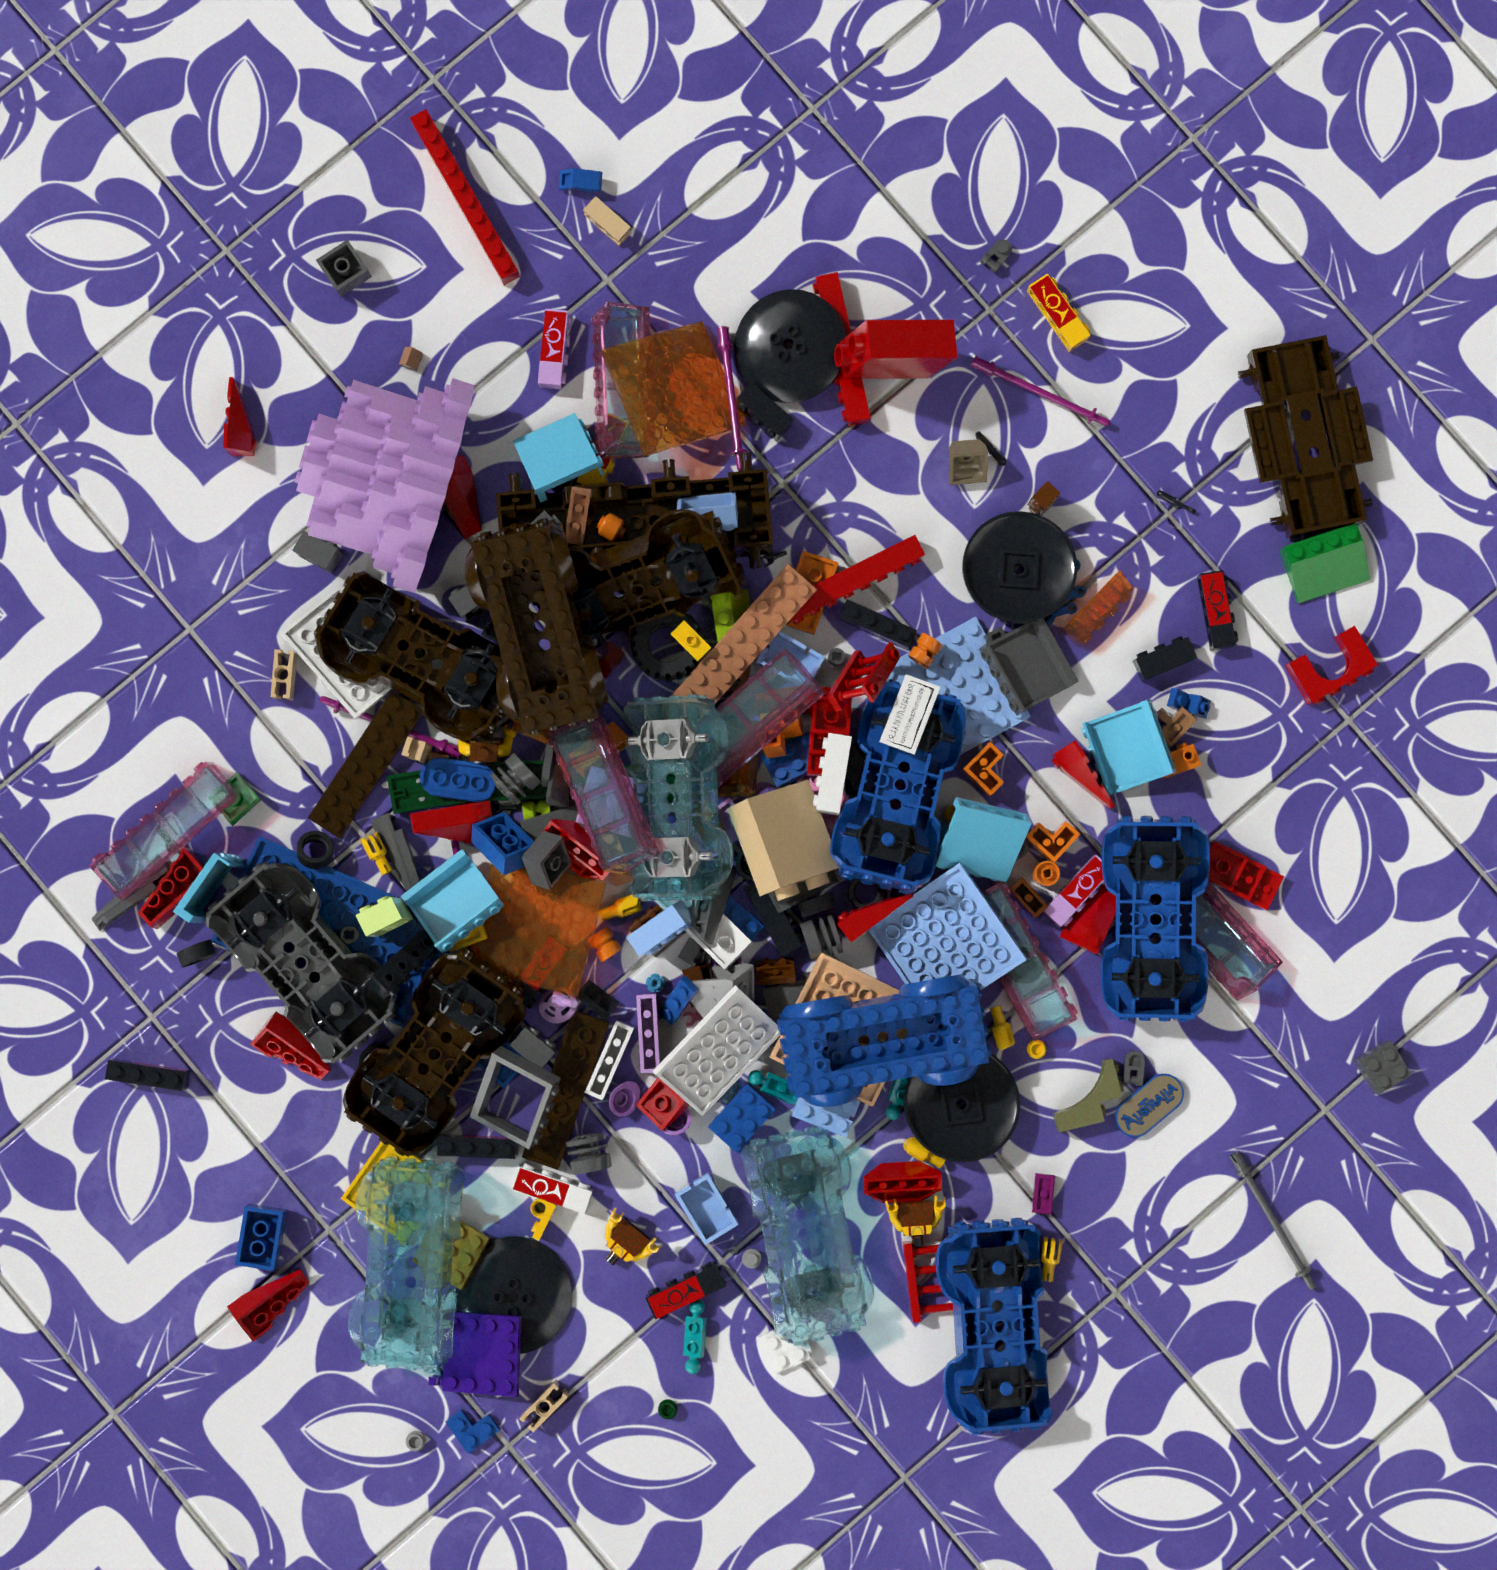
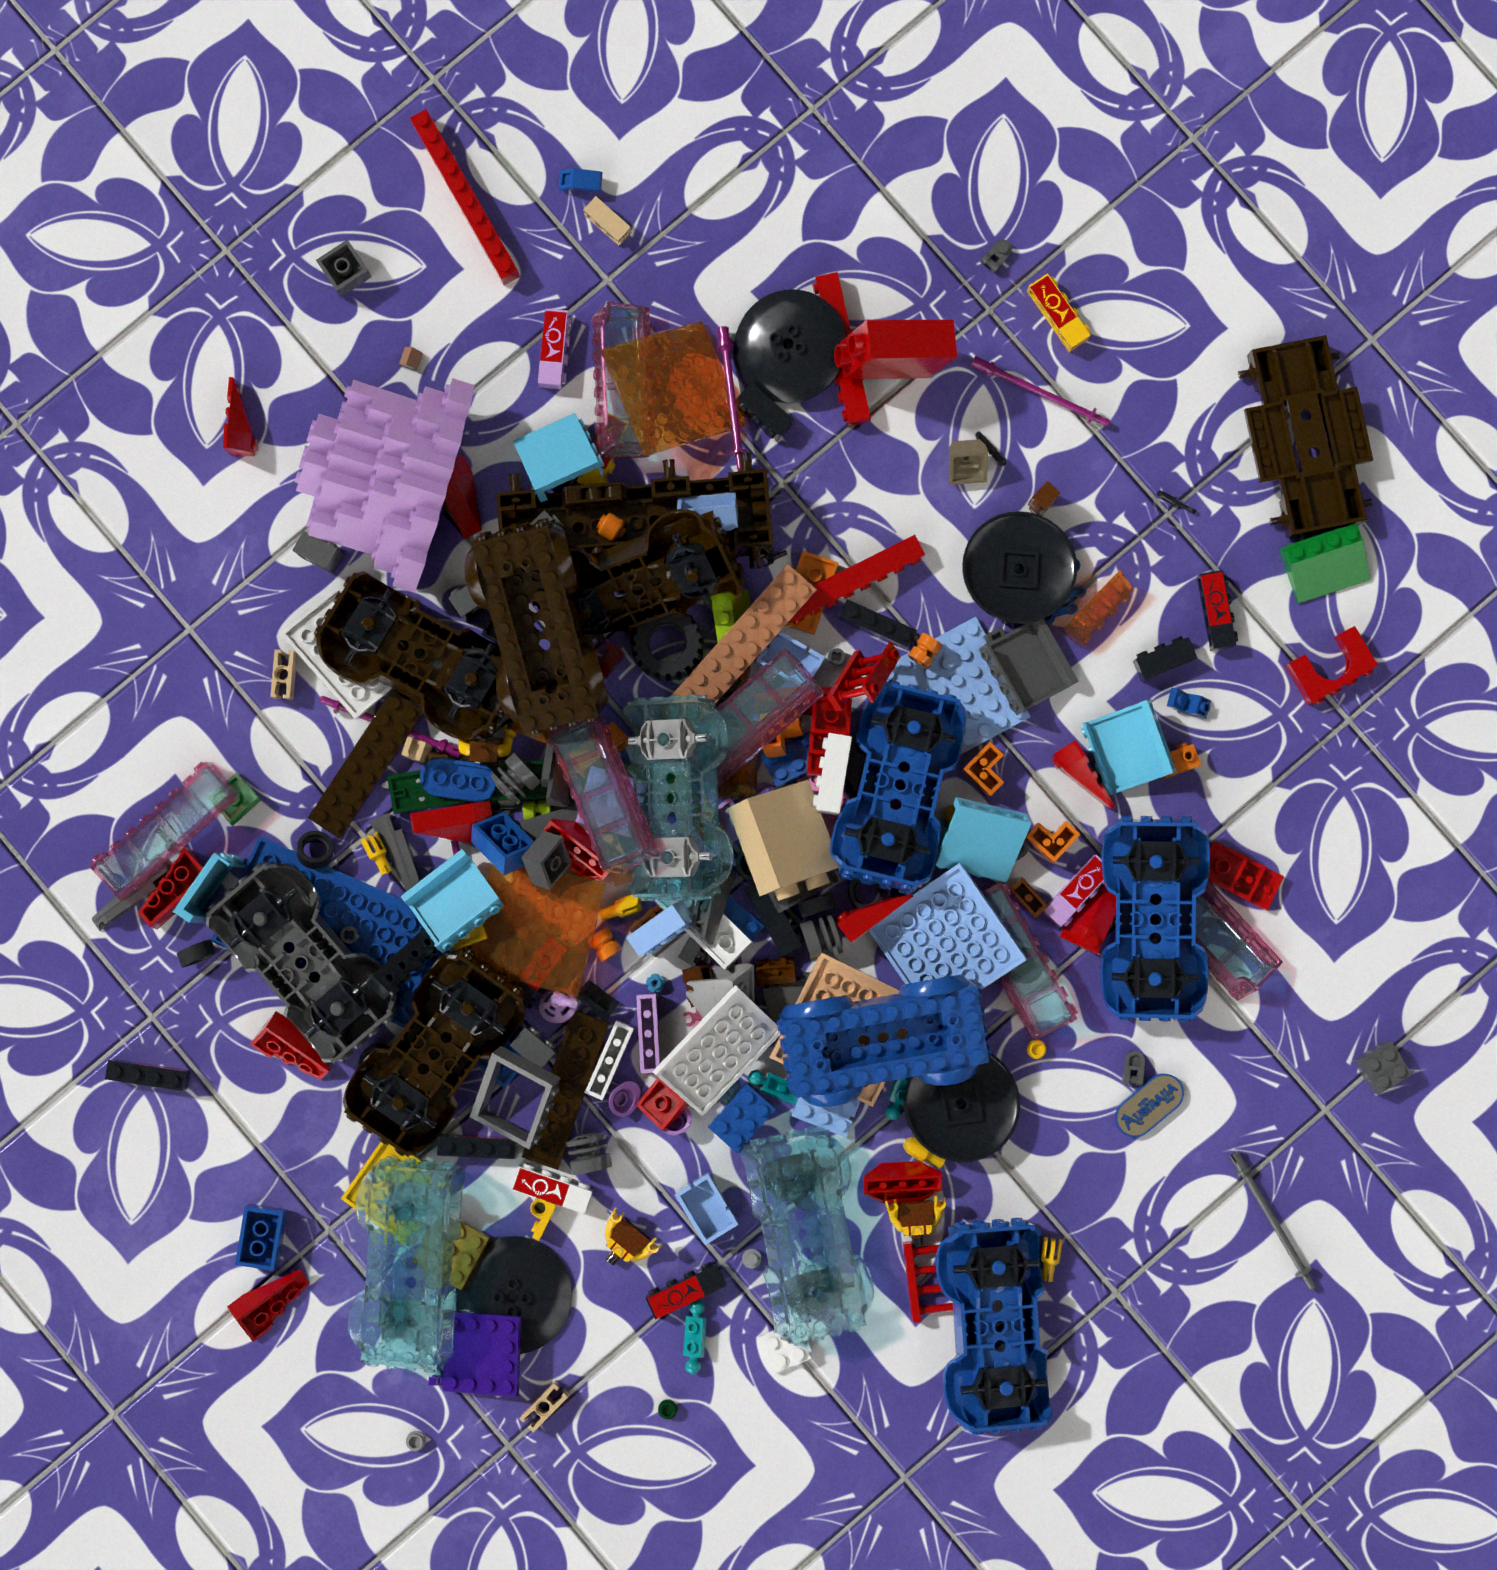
(384, 916): yellowish green brick -> none
(471, 1435): blue plate -> none
(577, 515): nougat plate -> none
(678, 1000): blue plate -> none
(690, 641): yellow plate -> none
(910, 714): white sticker -> none
(1001, 1029): yellow arm -> none
(1043, 1193): magenta plate -> none
(1045, 873): orange wheel -> none
(1089, 1110): olive arch -> none
(1175, 725): medium nougat plate -> none

